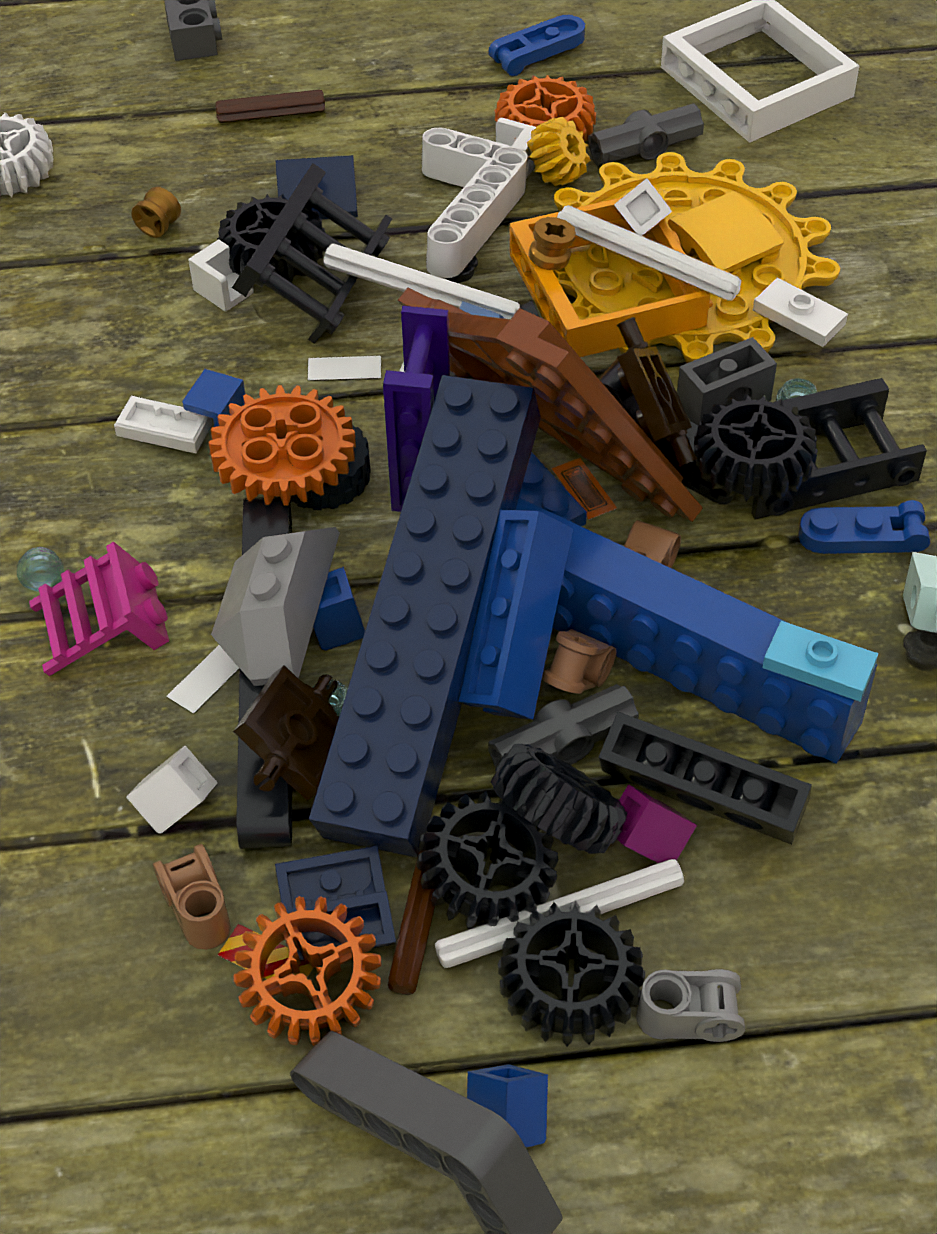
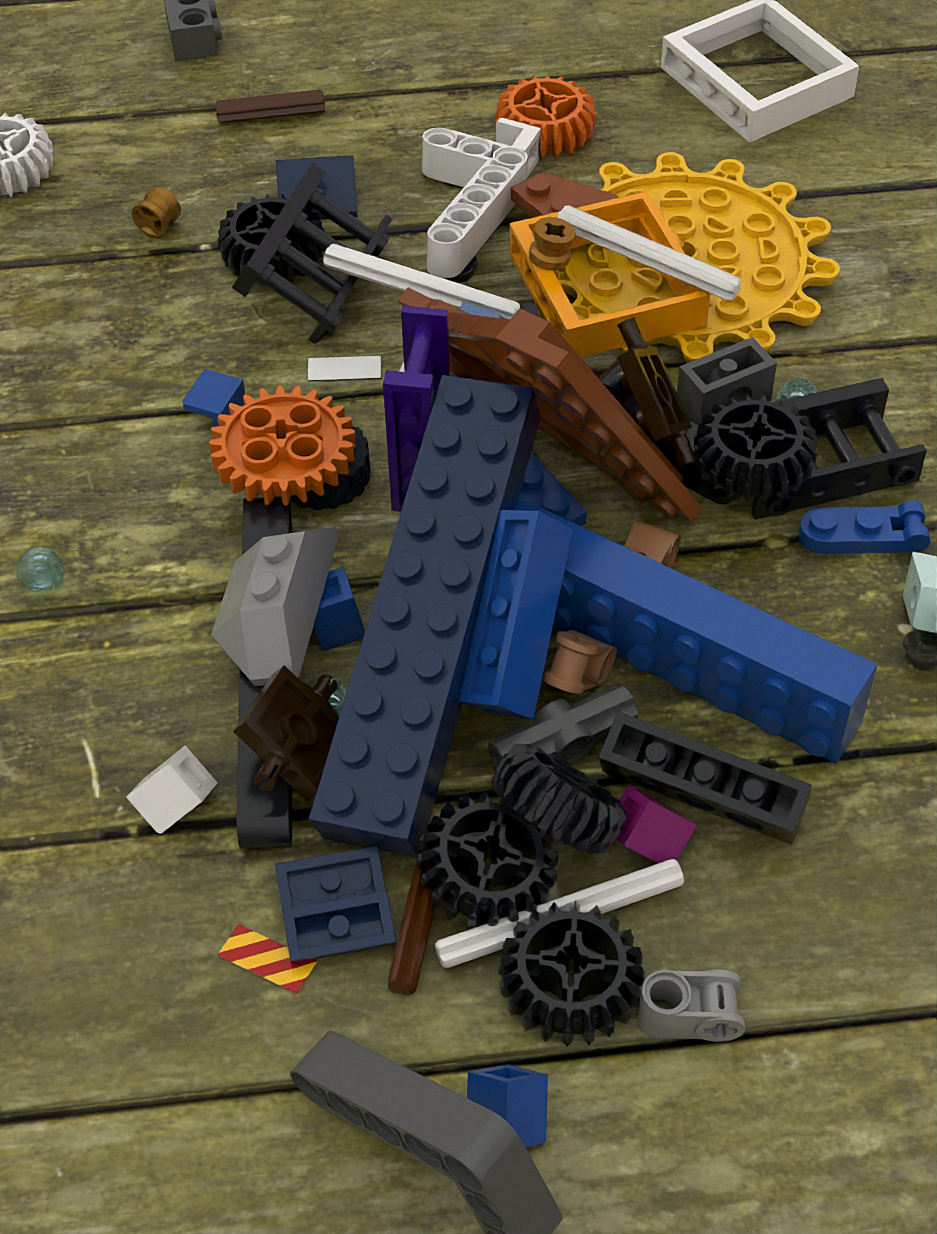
(122, 600): dark pink plate -> none
(162, 424): white plate -> none
(192, 890): medium nougat piece -> none
(204, 680): white sticker -> none
(213, 276): white panel -> none
(290, 928): orange gear -> none
(537, 43): blue plate -> none
(549, 194): none -> dark orange wing
(558, 151): yellow gear -> none
(584, 488): sticker -> none
(643, 207): white panel -> none
(645, 134): dark grey piece -> none
(726, 232): yellow slope -> none
(800, 312): white plate -> none
(820, 660): medium azure plate -> none

